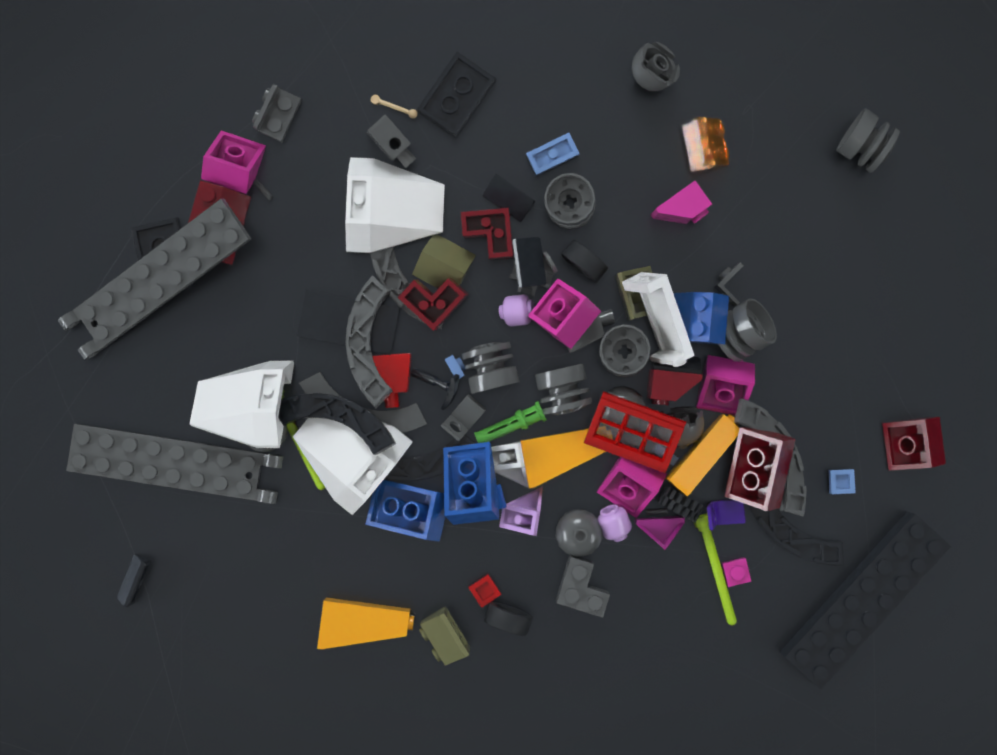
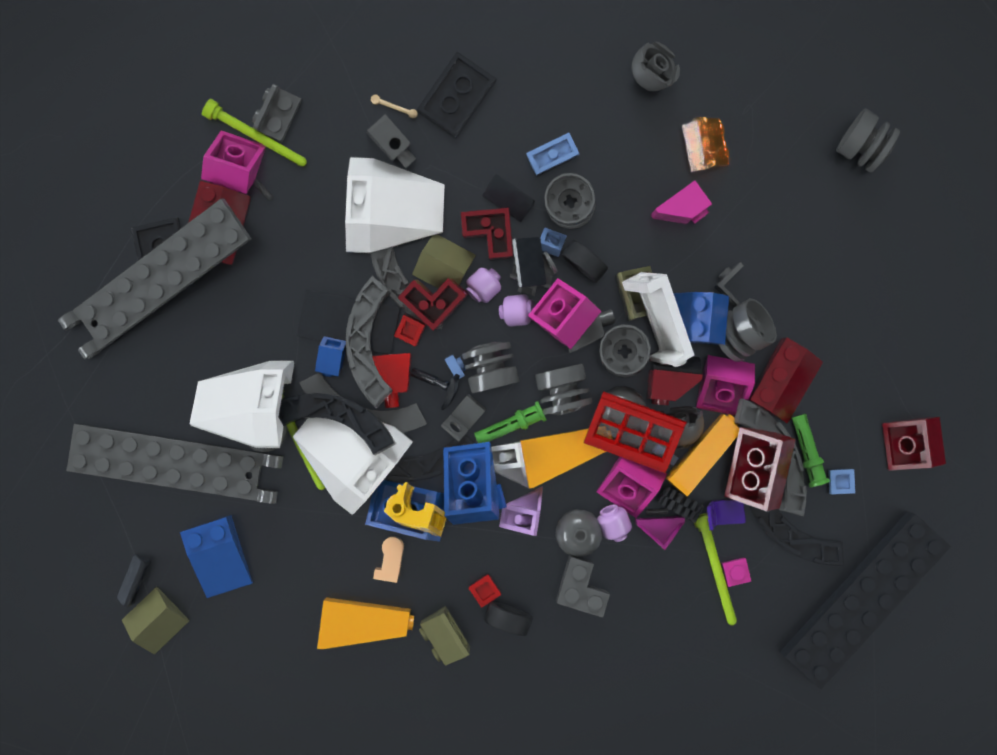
(154, 621): none -> olive slope
(213, 111): none -> lime piece
(217, 556): none -> blue slope
(330, 356): none -> blue brick
(393, 553): none -> light nougat leg
(410, 330): none -> red plate
(429, 519): none -> yellow tile
(483, 285): none -> lavender head
(552, 241): none -> medium blue plate
(785, 379): none -> dark red slope
(812, 462): none -> bright green pin

